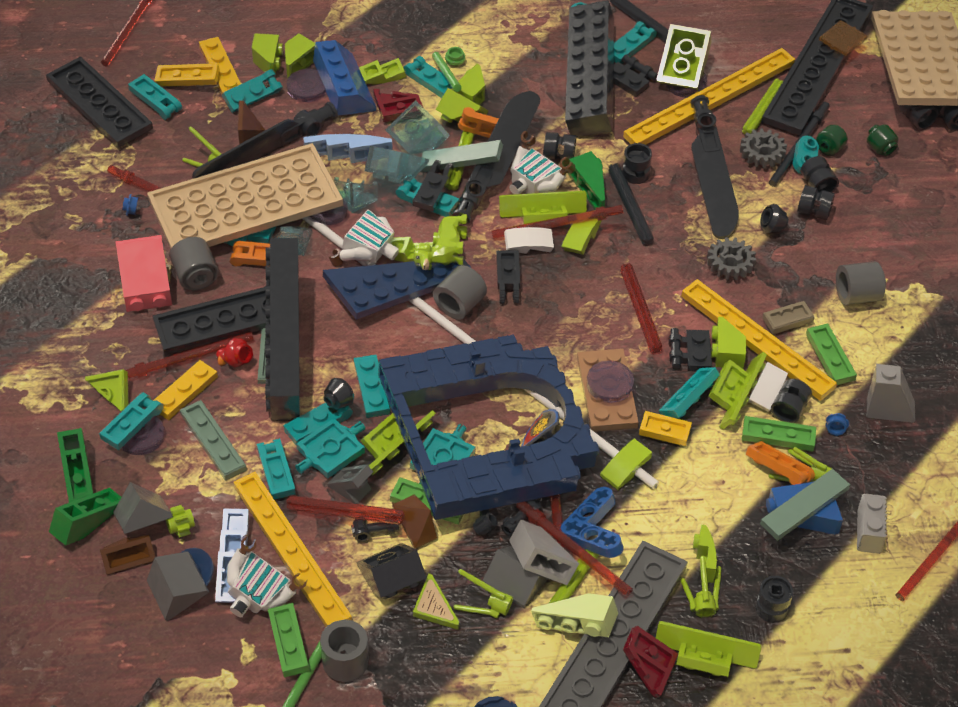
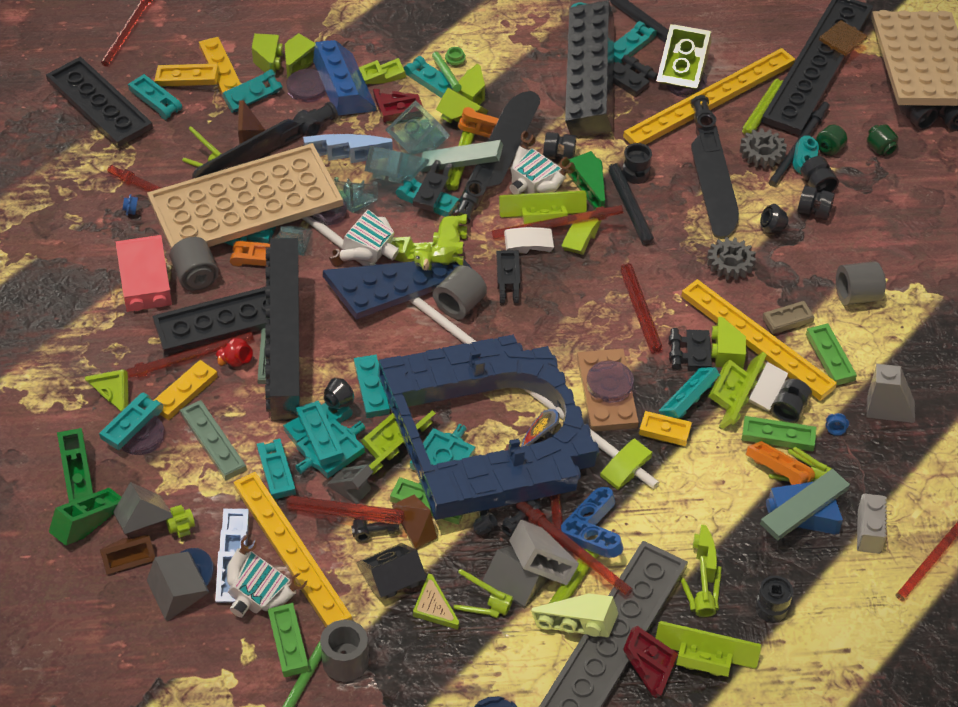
(320, 433): none -> teal plate

